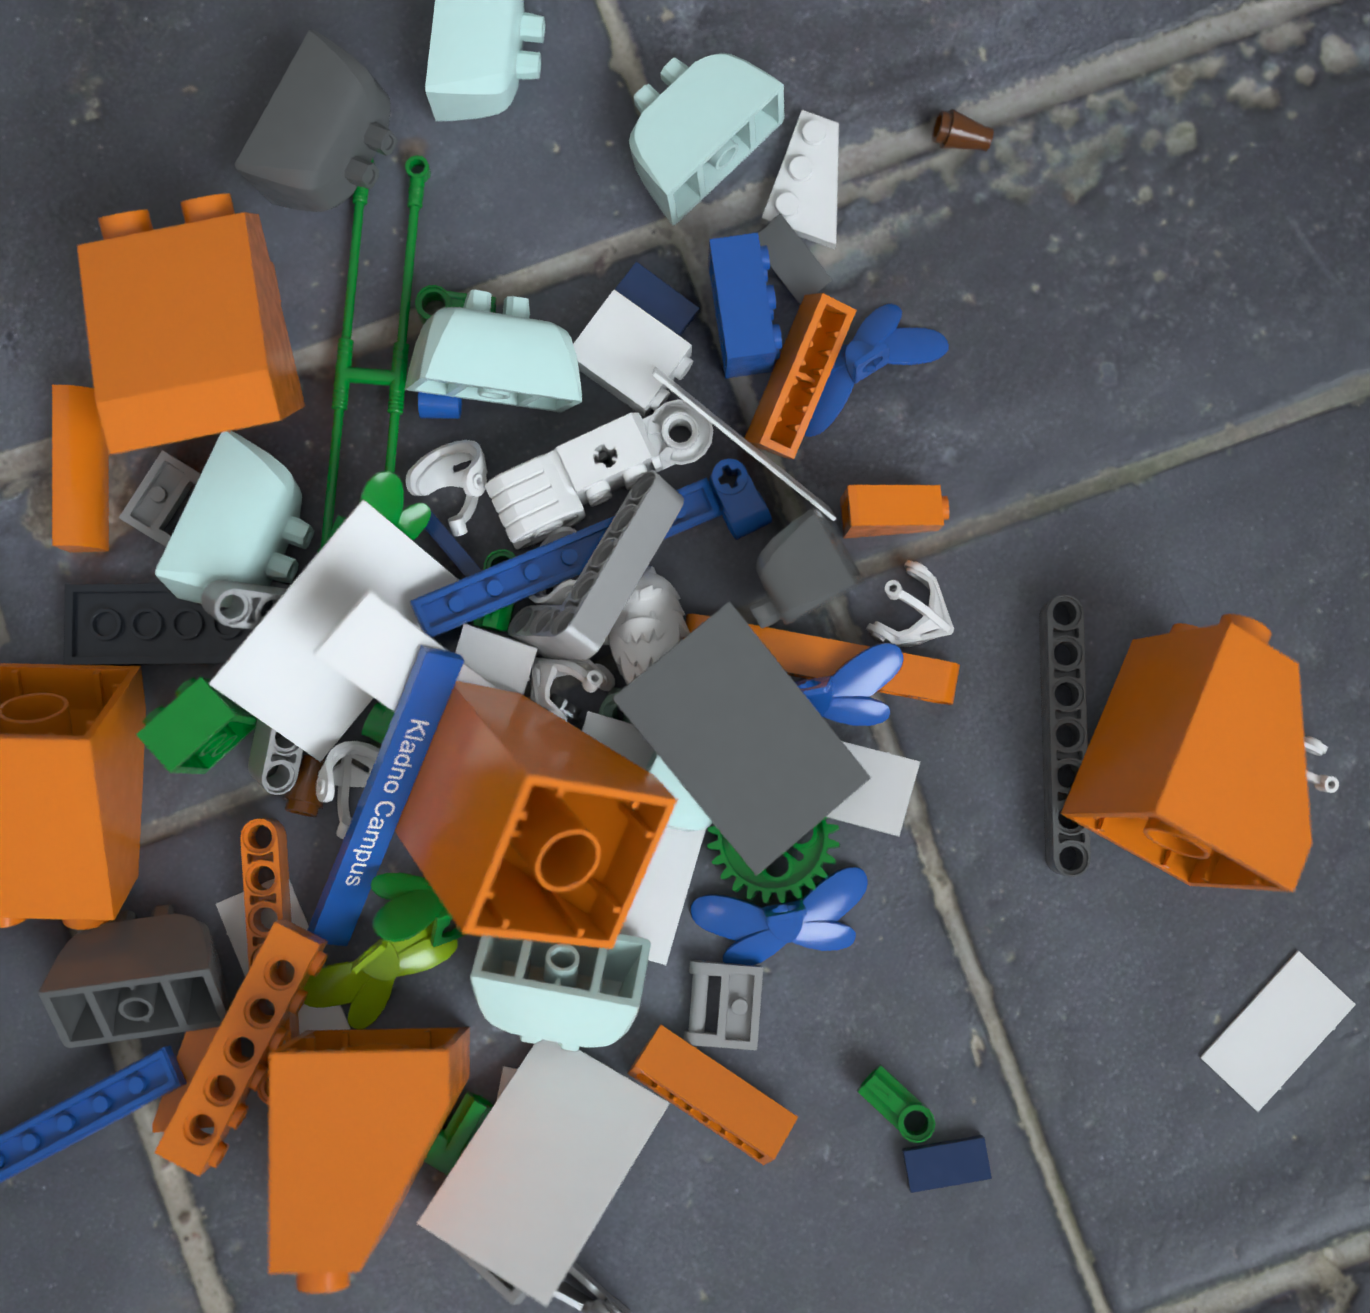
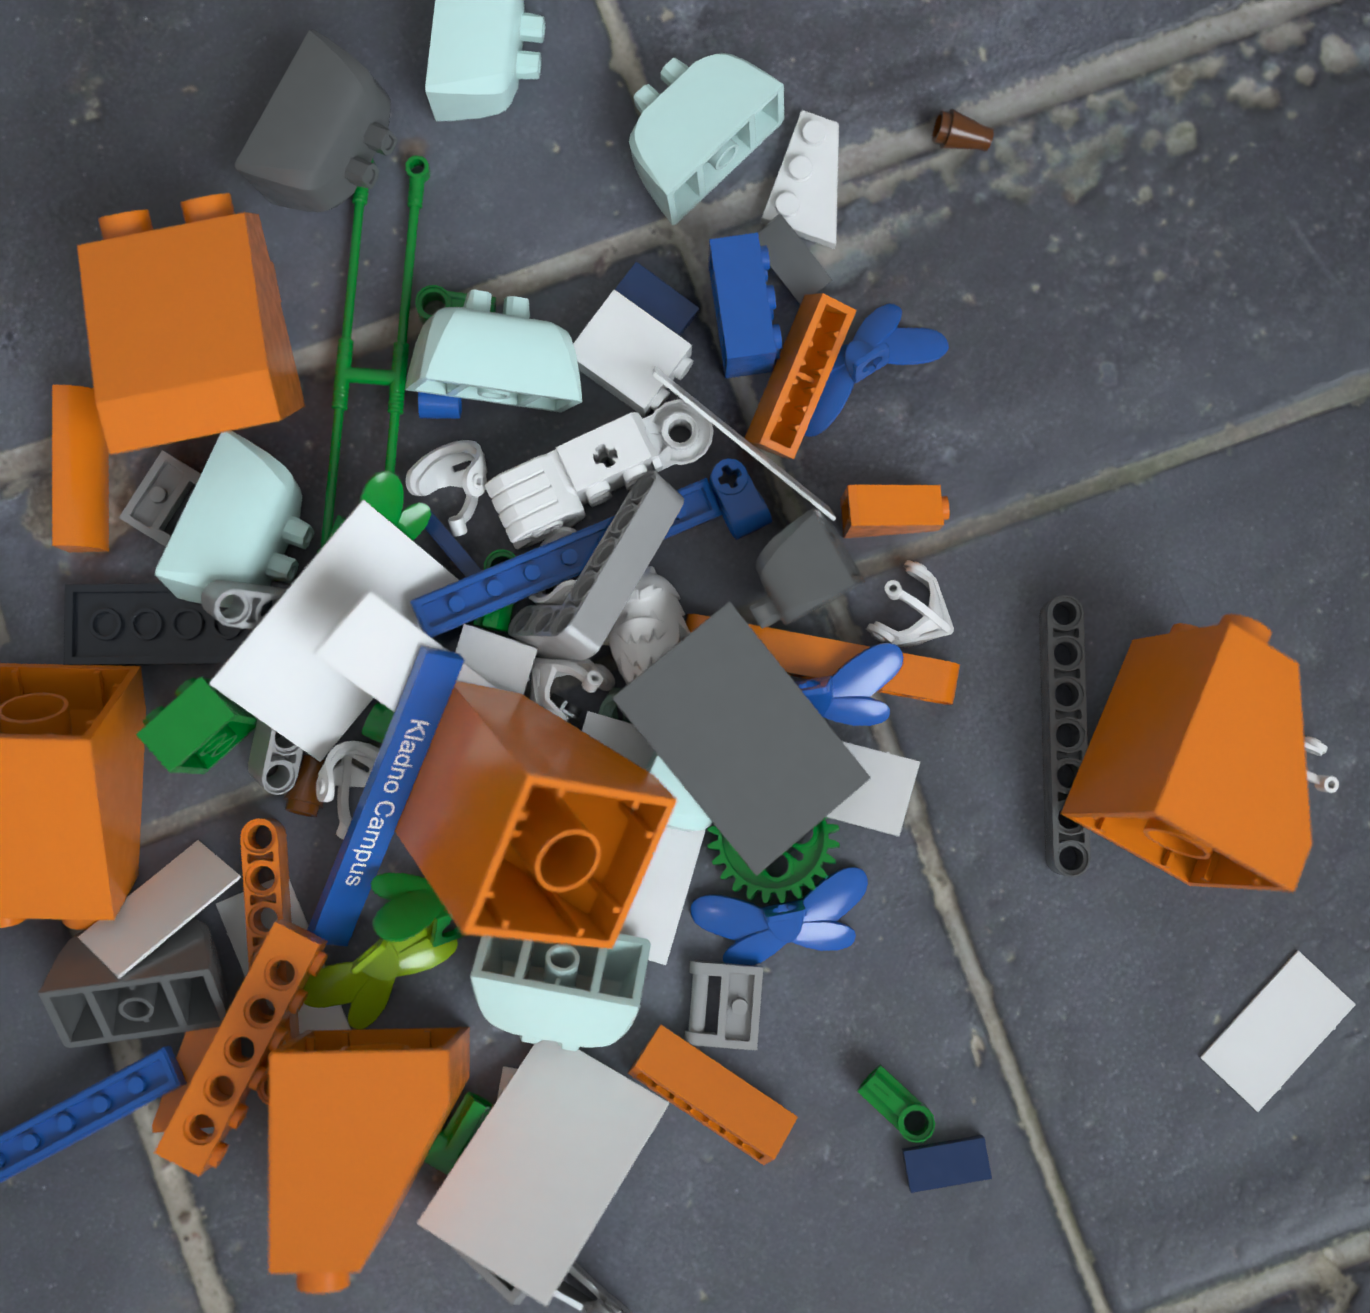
(159, 908): none -> white window

